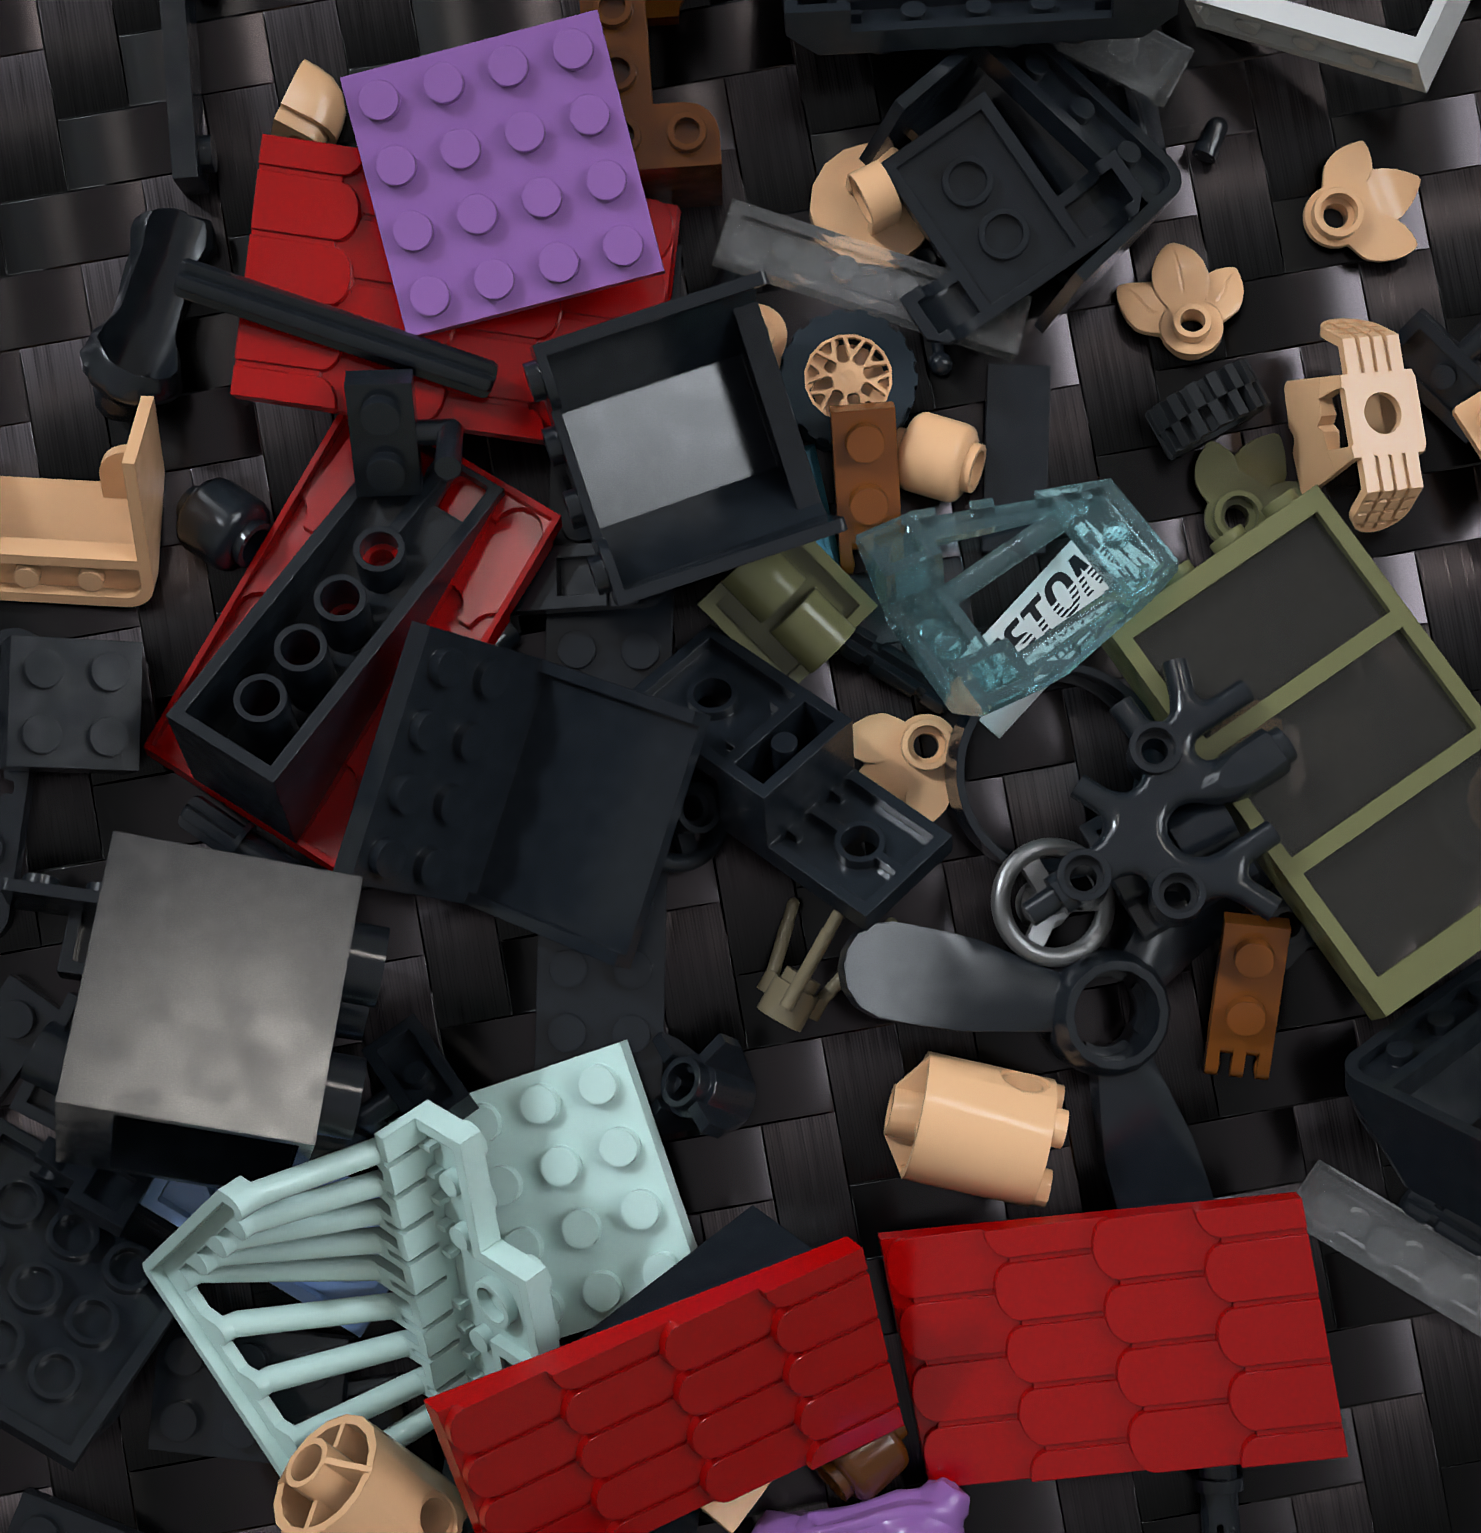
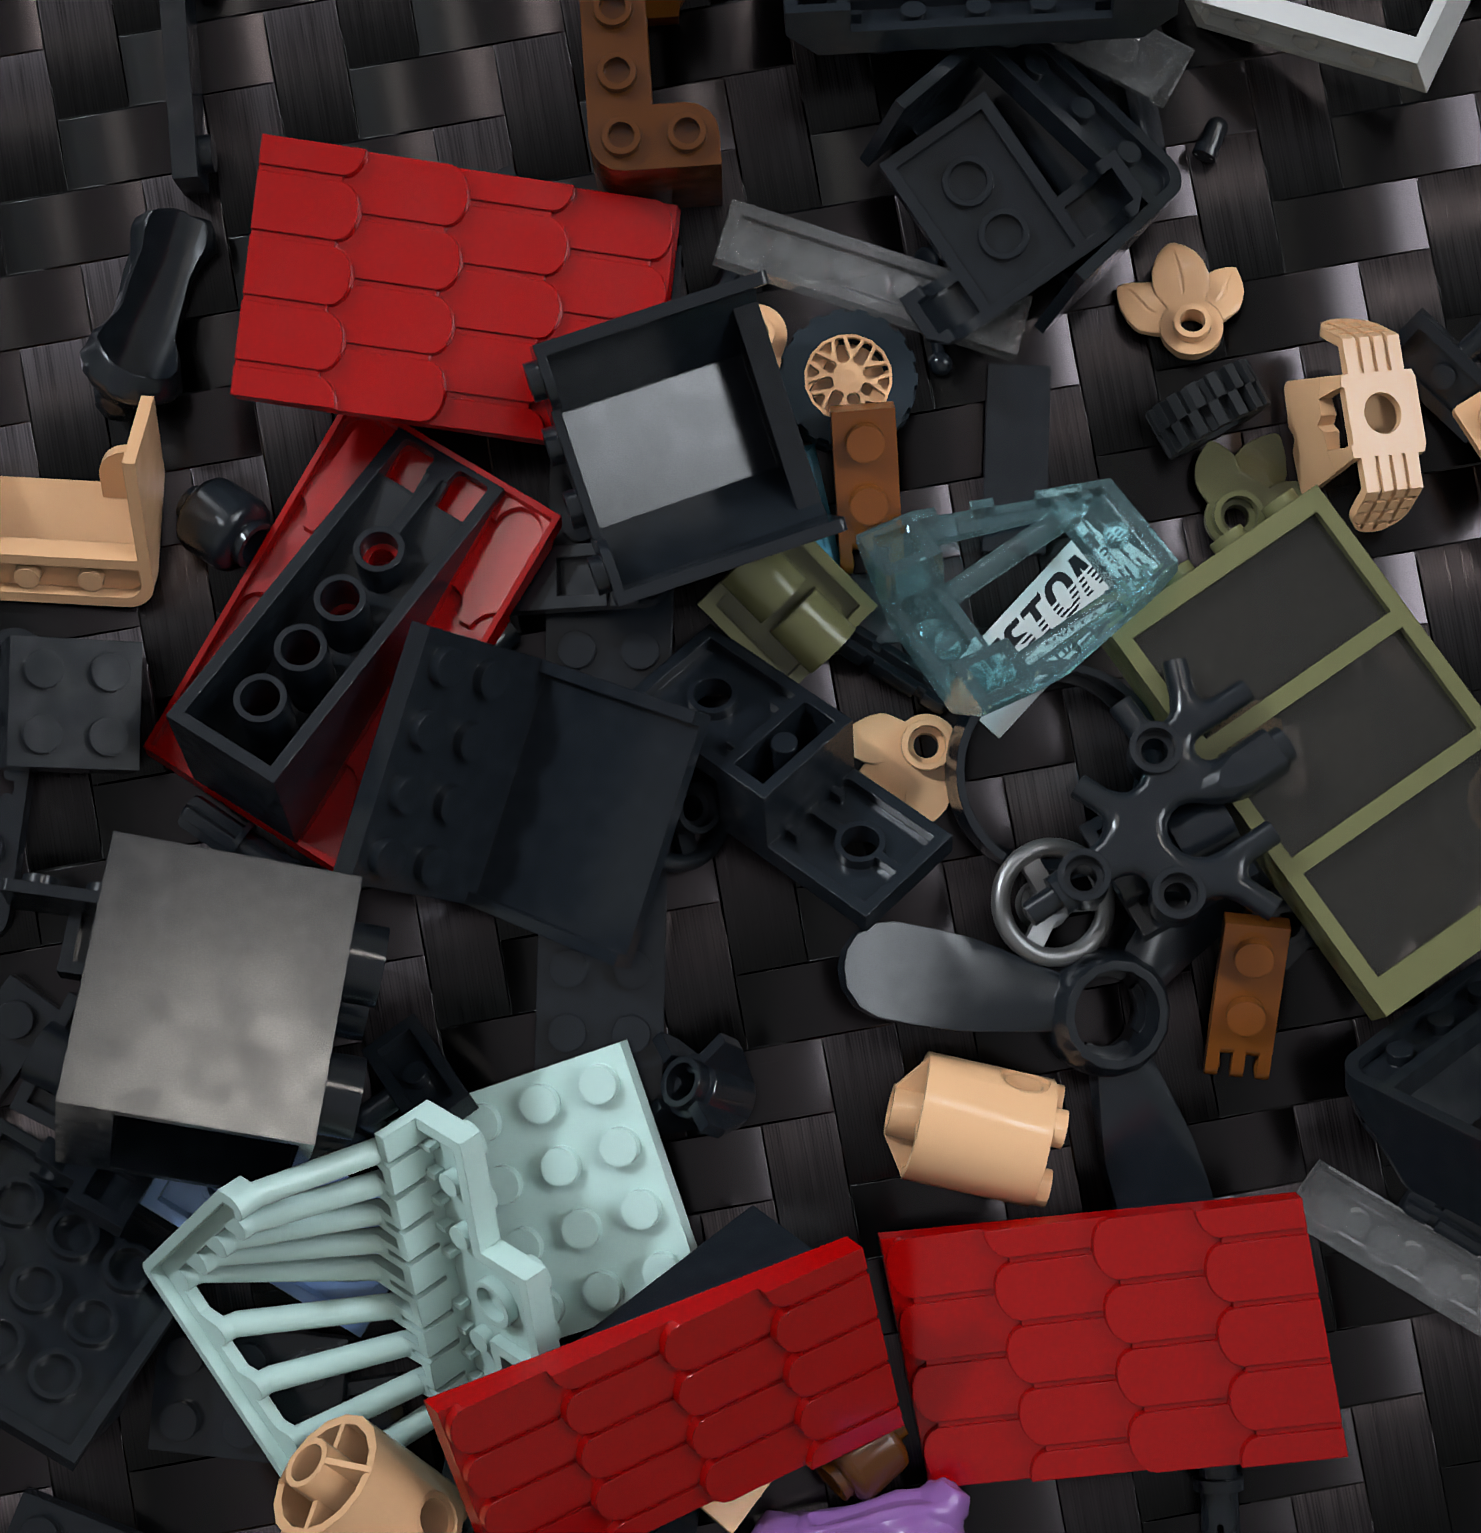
(311, 107): light nougat piece -> none
(334, 328): black axle -> none
(389, 435): black plate -> none
(502, 175): medium lavender plate -> none
(792, 995): dark tan plant -> none
(863, 203): light nougat tile -> none
(939, 457): light nougat head -> none
(1369, 204): light nougat plate -> none

